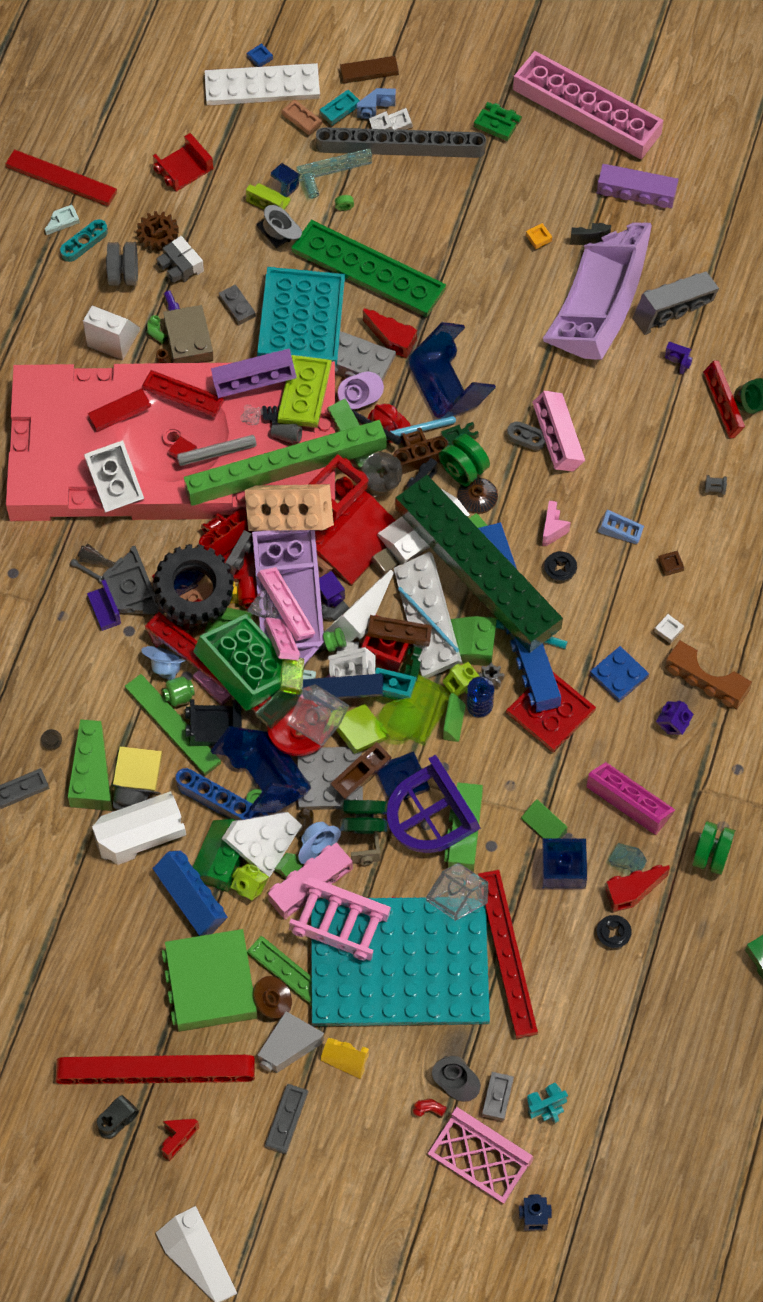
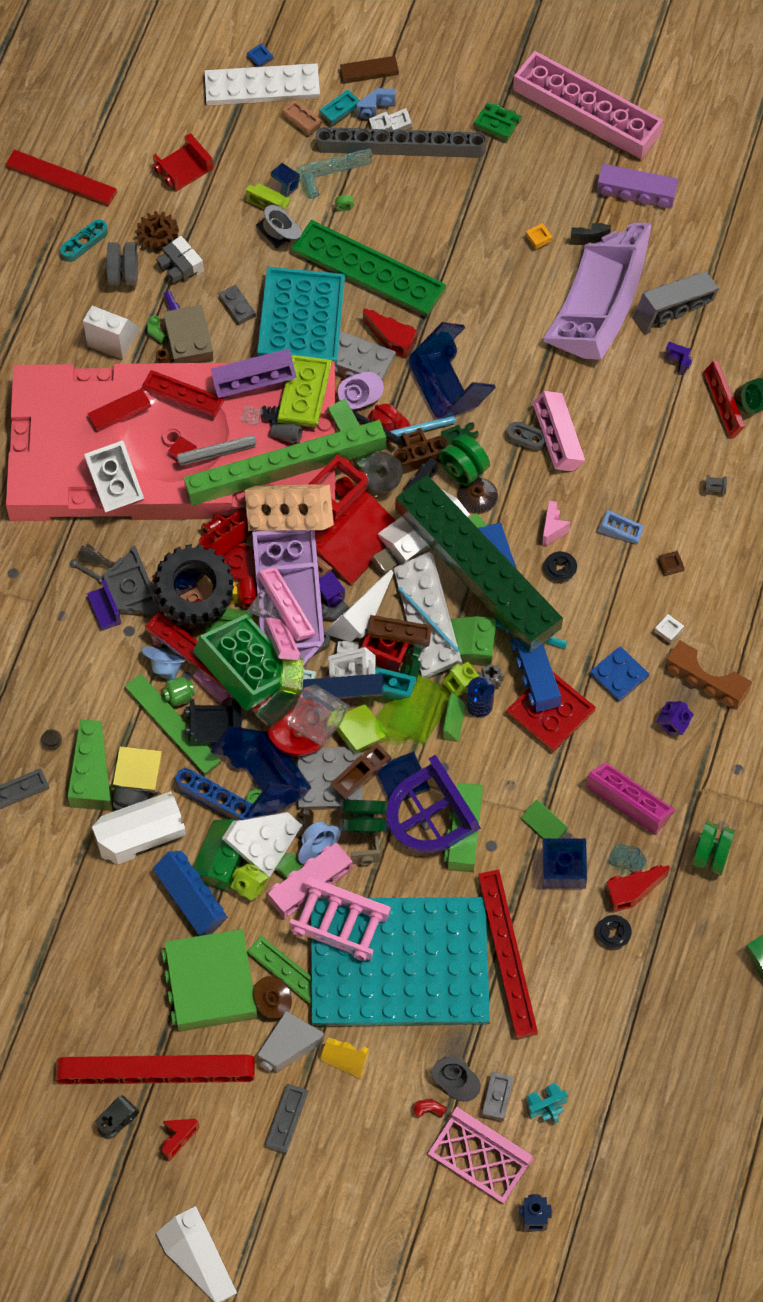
(62, 219): light aqua tile -> none
(237, 555): flat silver plate -> none
(334, 639): bright green wheel -> none
(458, 892): clear slope -> none

